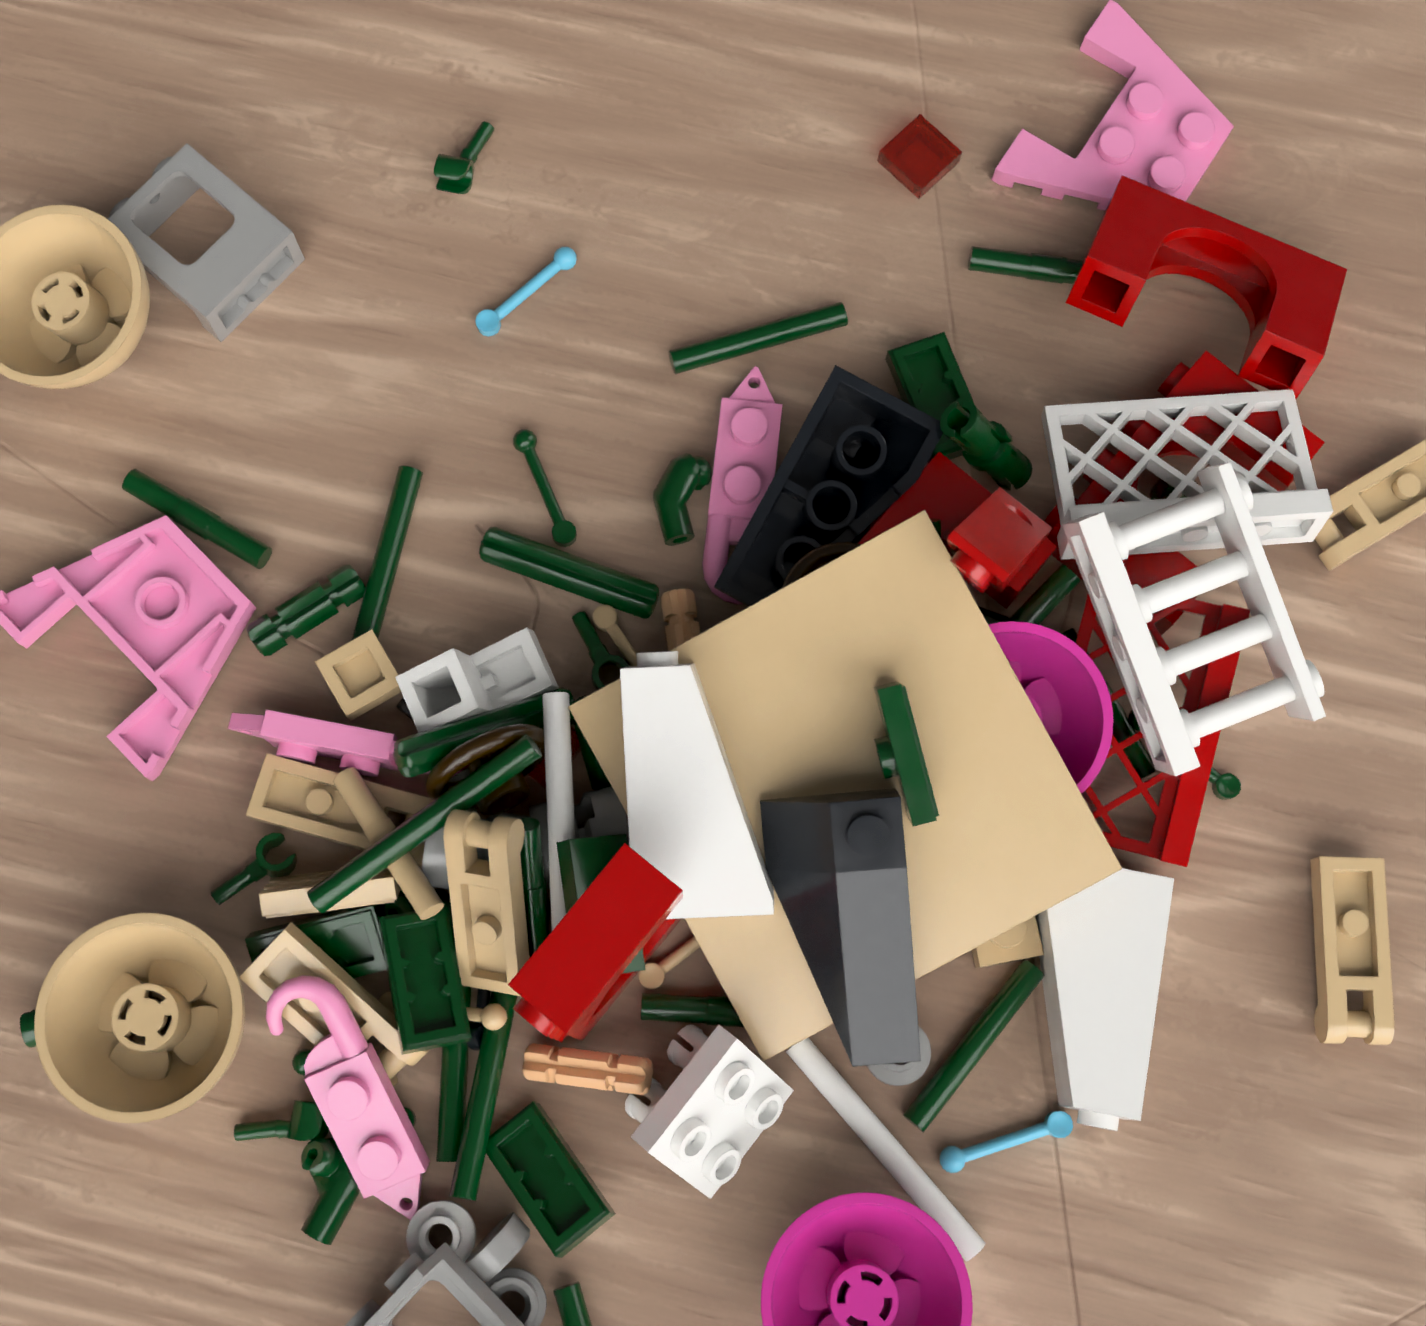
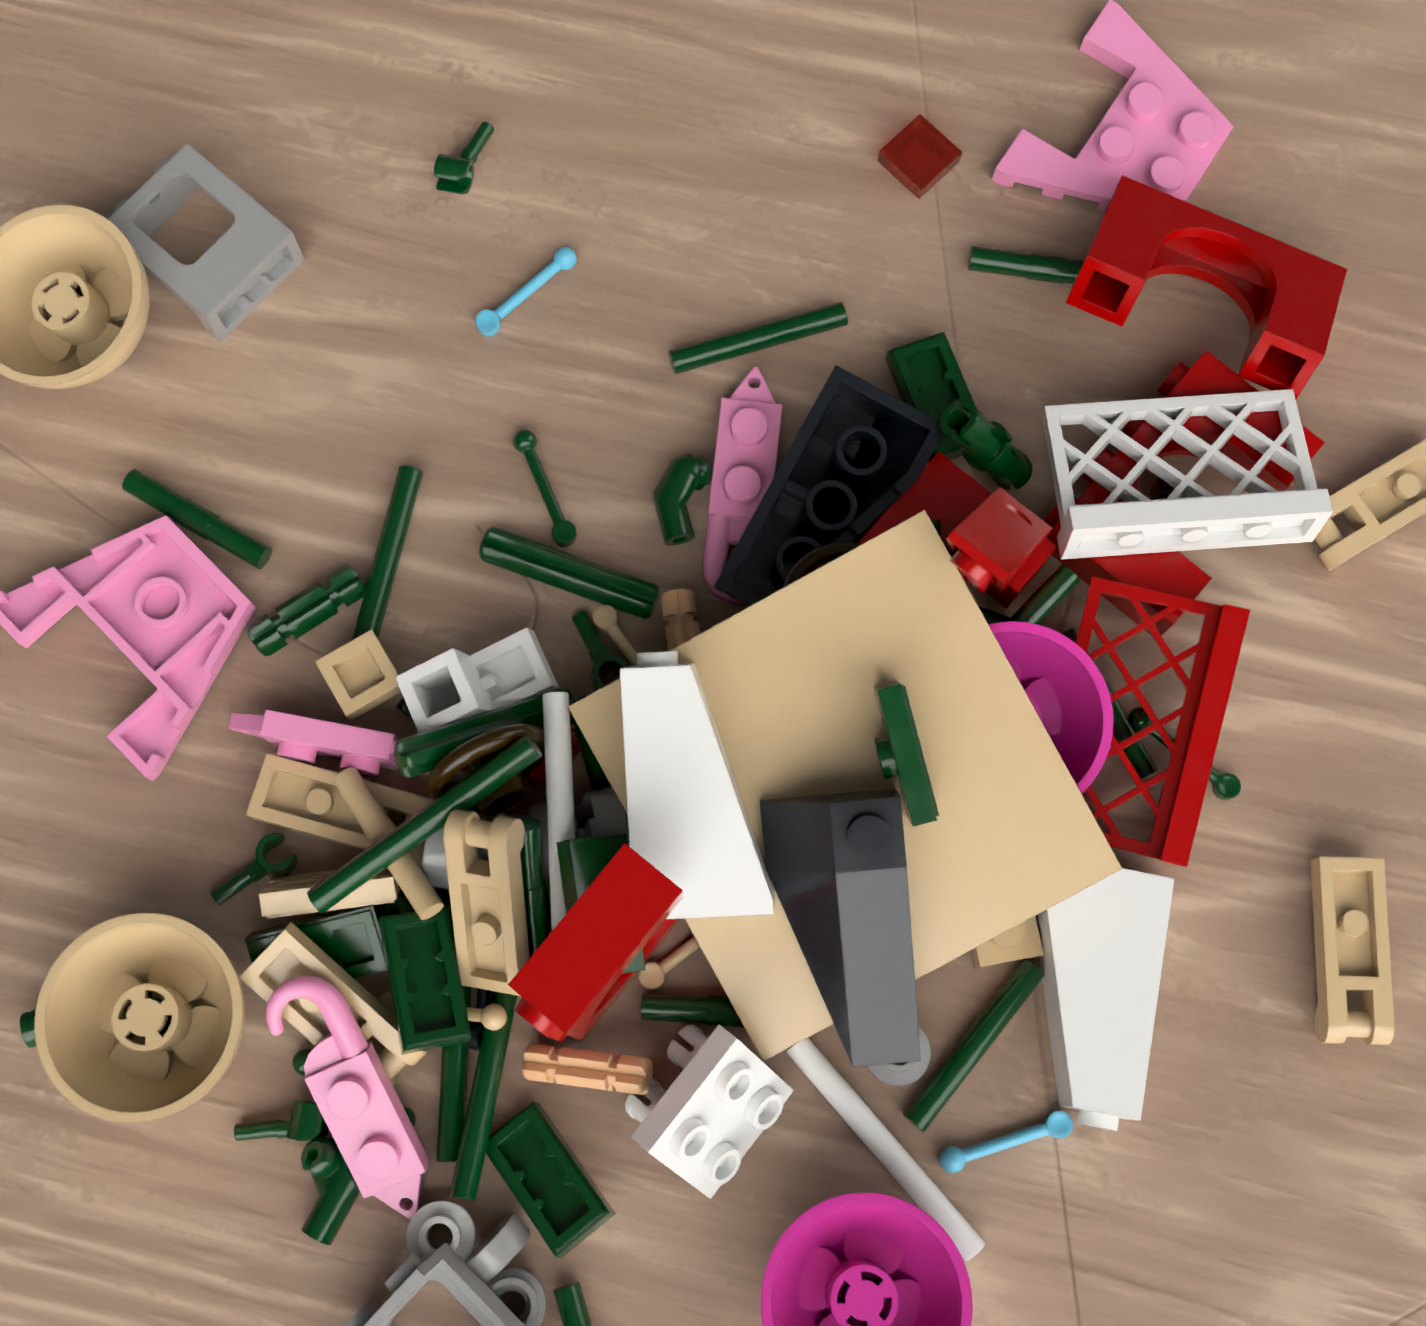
(1127, 608): white fence -> none

